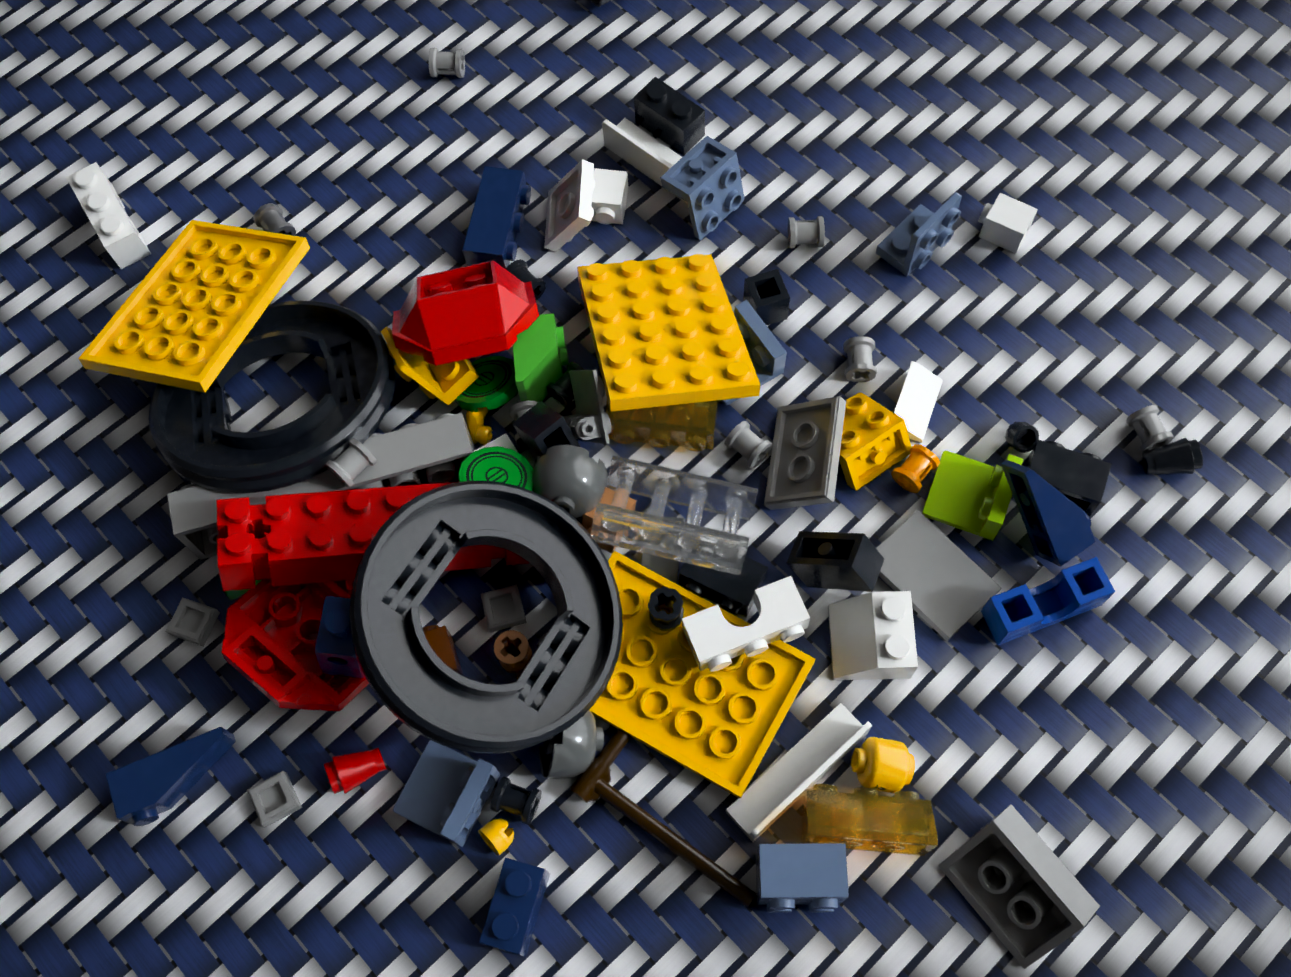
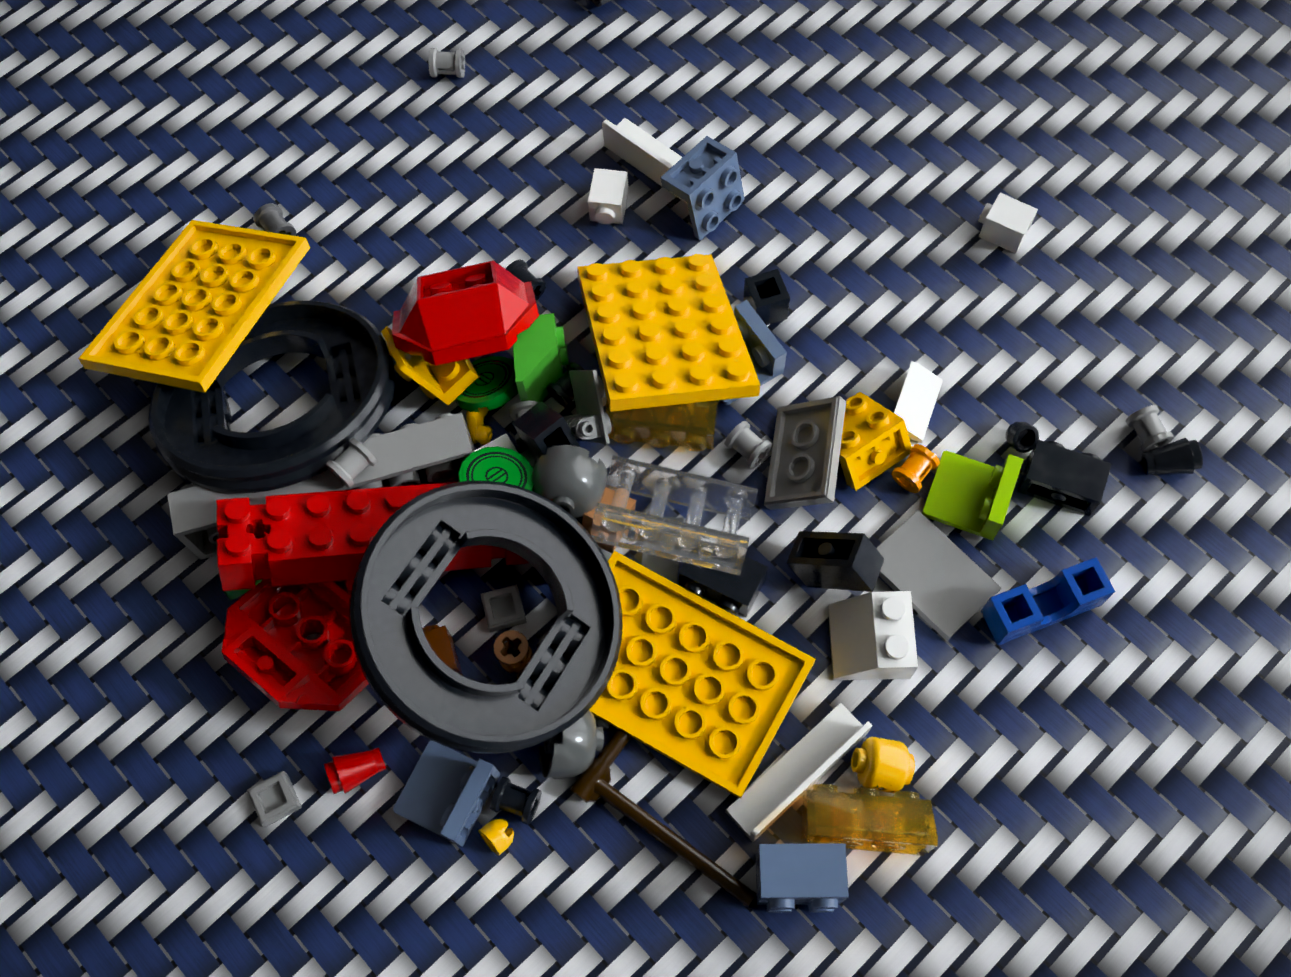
(108, 215): white arch -> none
(163, 778): dark blue slope -> none
(192, 621): light grey tile -> none
(336, 641): dark blue torso -> none
(497, 217): dark blue brick -> none
(515, 907): dark blue brick -> none
(569, 206): white plate -> none
(669, 115): black brick -> none
(671, 599): black bush -> none
(717, 641): white arch -> none
(806, 232): light grey bush -> none
(860, 359): light grey bush -> none
(919, 235): sand blue bracket -> none
(1019, 887): light grey slope -> none
(1052, 520): dark blue slope -> none

